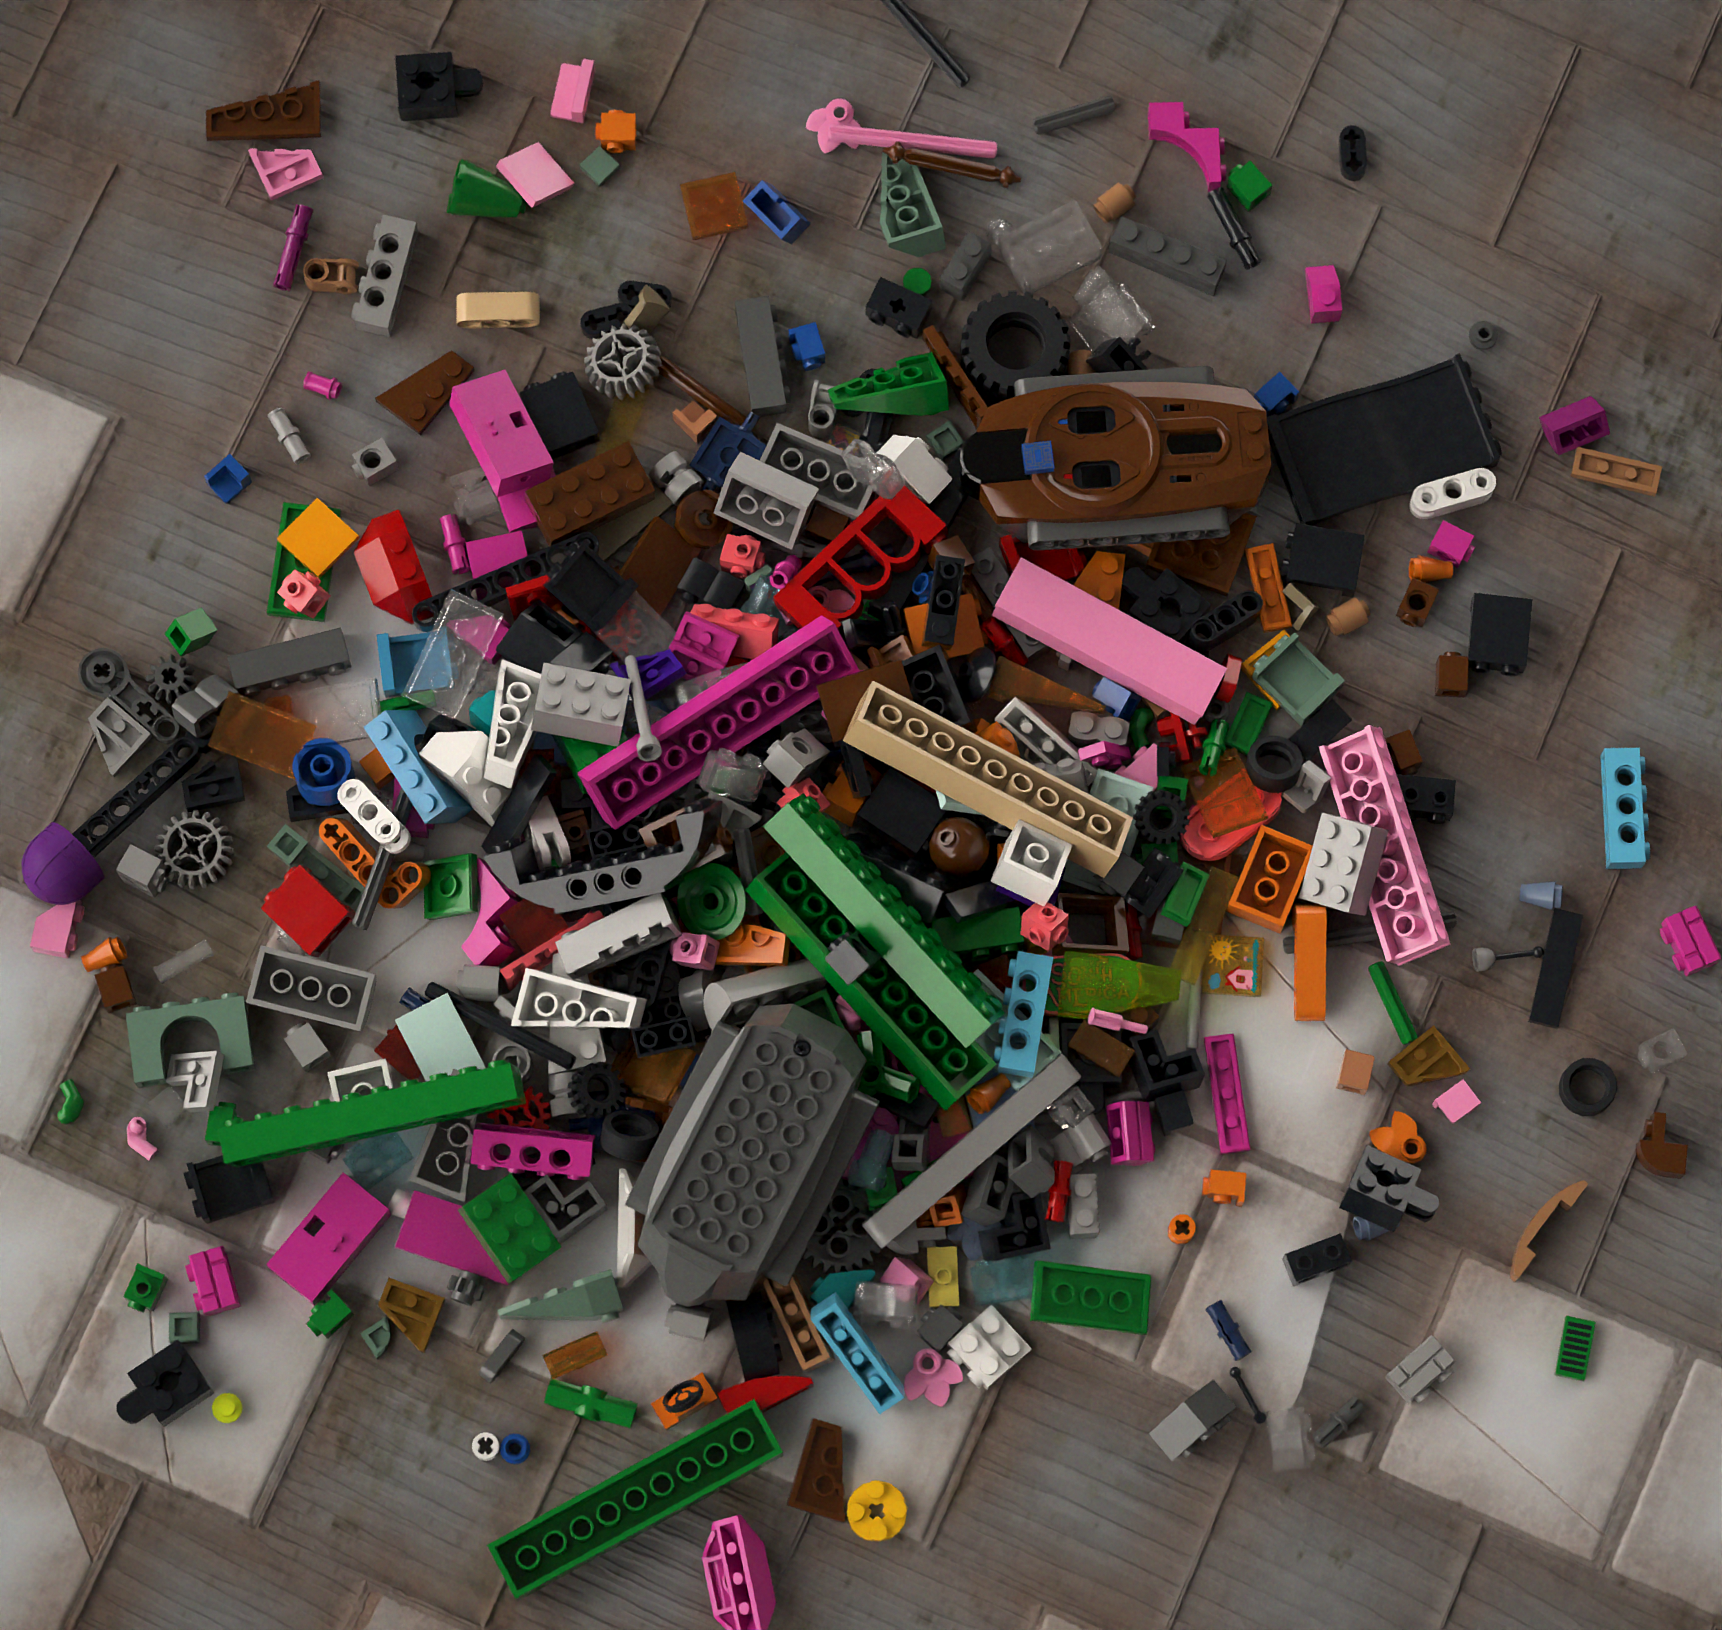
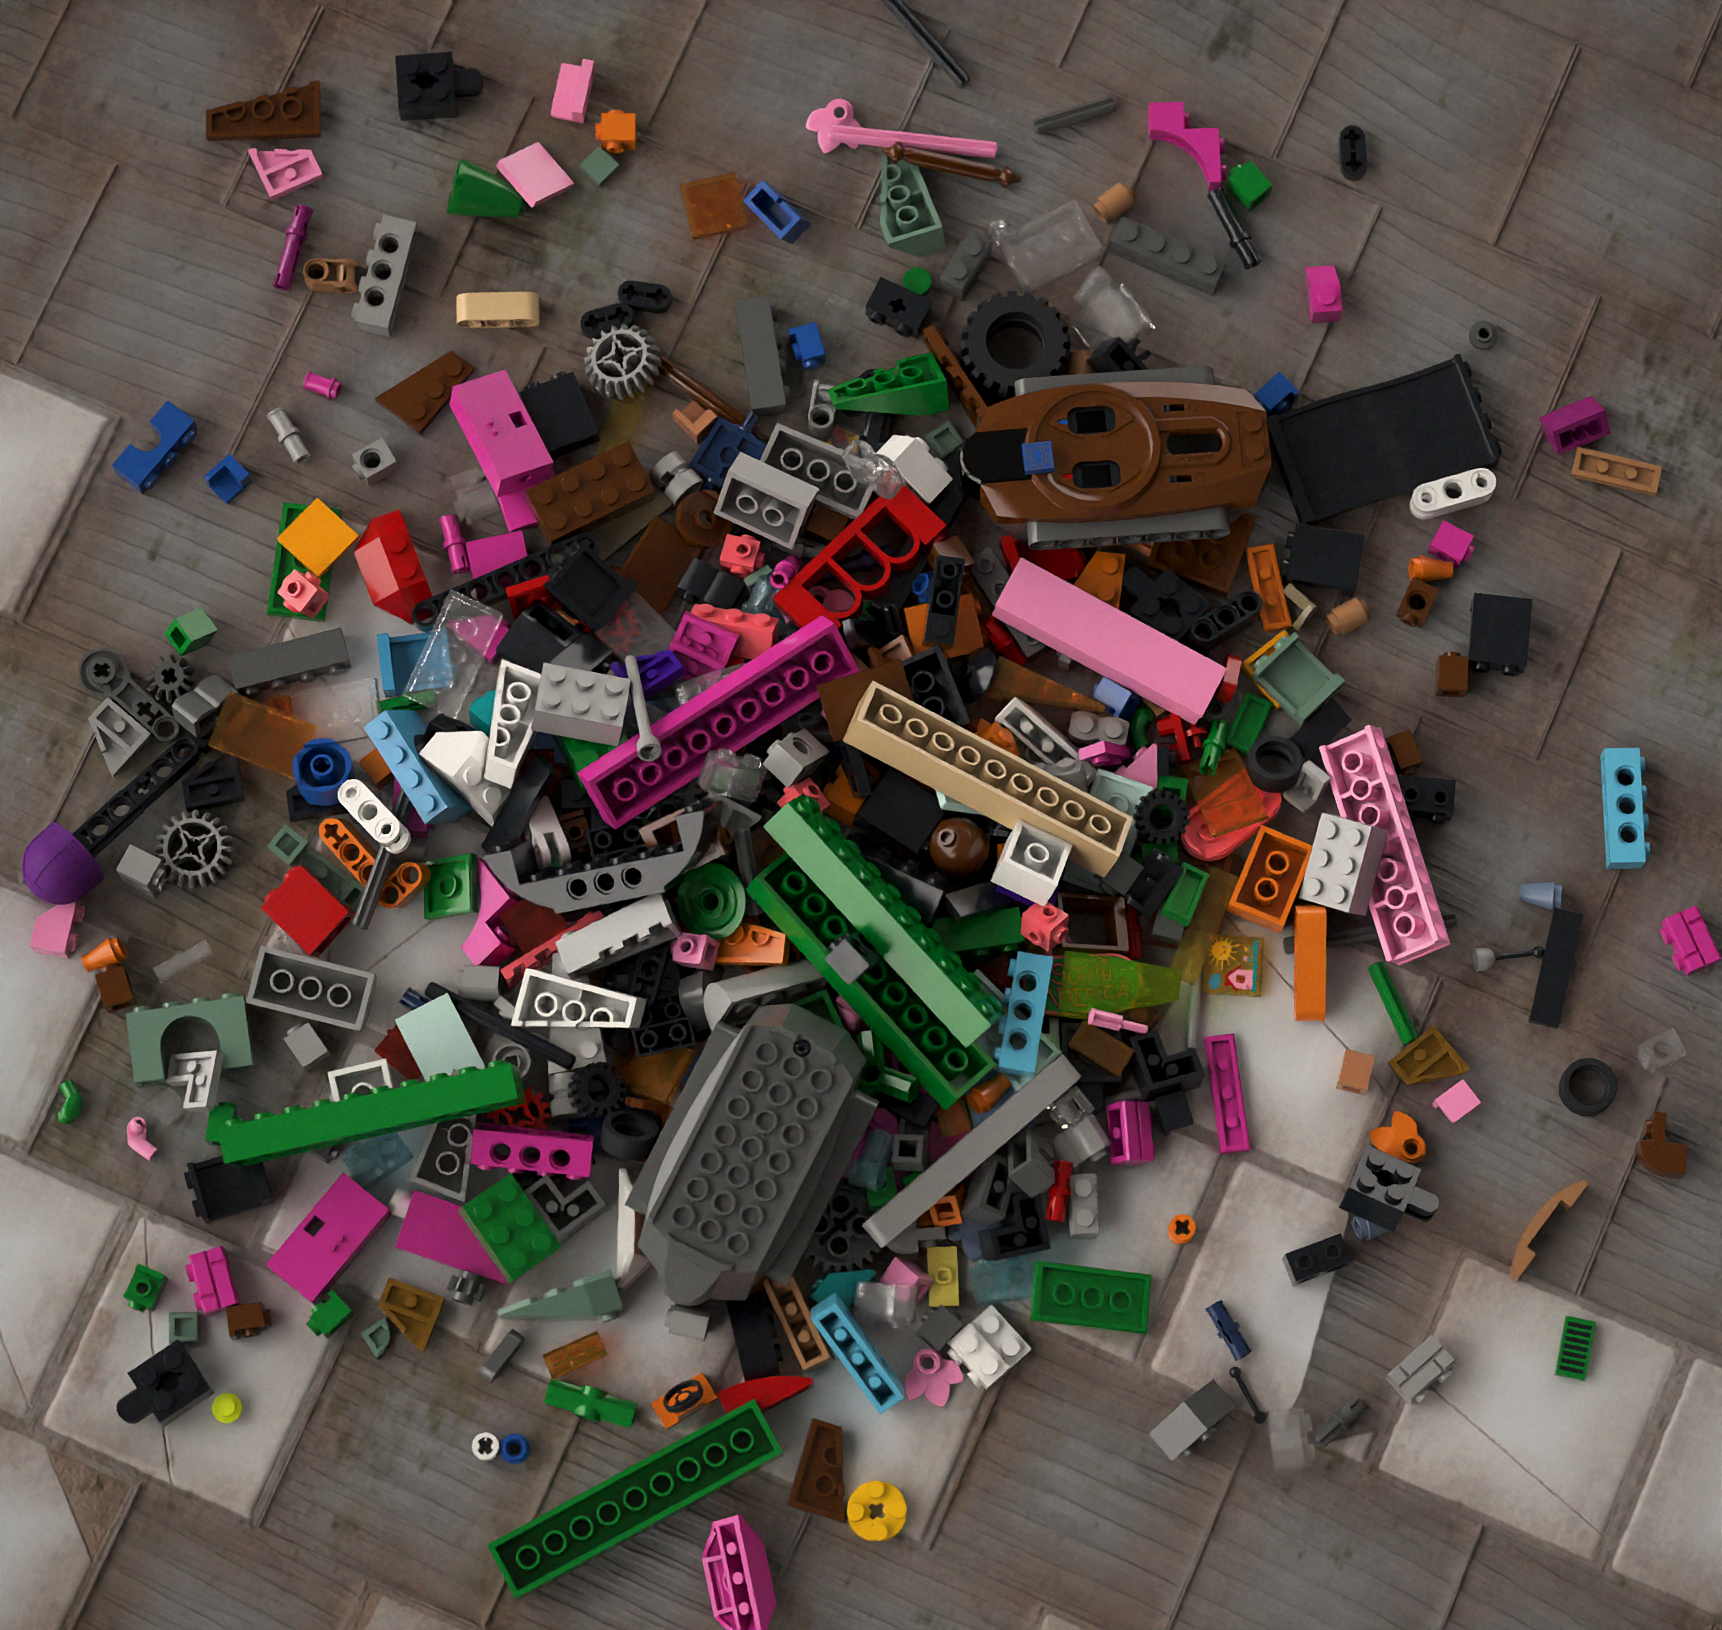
(143, 468): none -> blue arch
(248, 1320): none -> reddish brown brick
(647, 311): dark tan tile -> none
(1225, 1186): orange brick -> none

